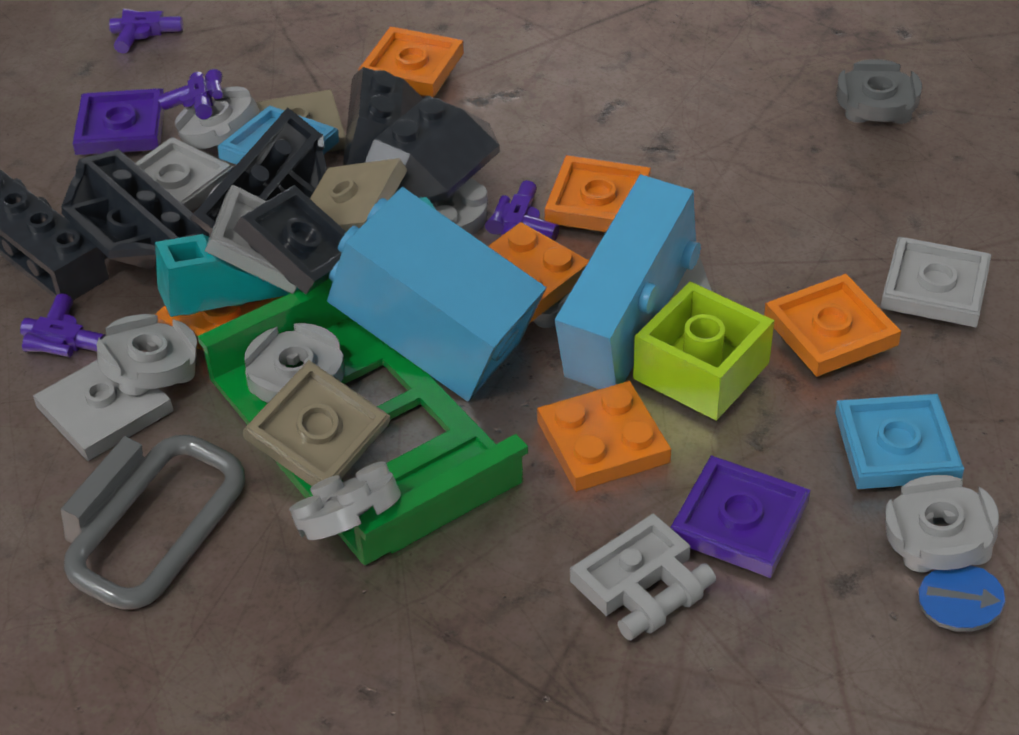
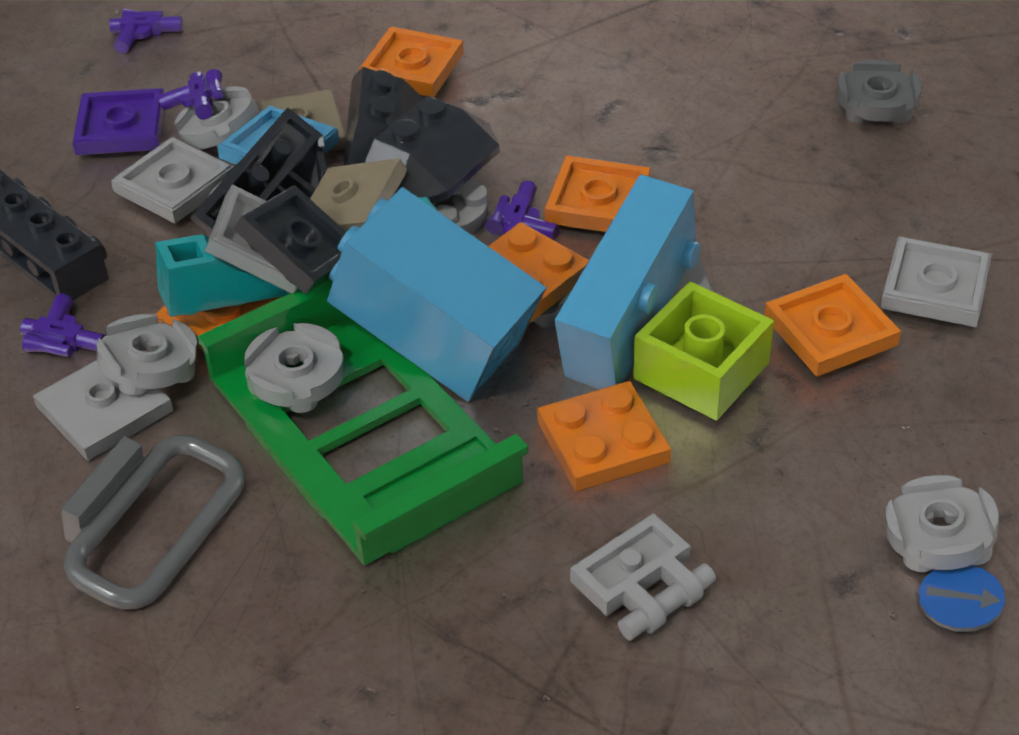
(124, 209): black wedge -> none
(316, 425): dark tan plate -> none
(339, 503): light grey plate -> none
(741, 515): dark purple plate -> none
(897, 440): dark azure plate -> none

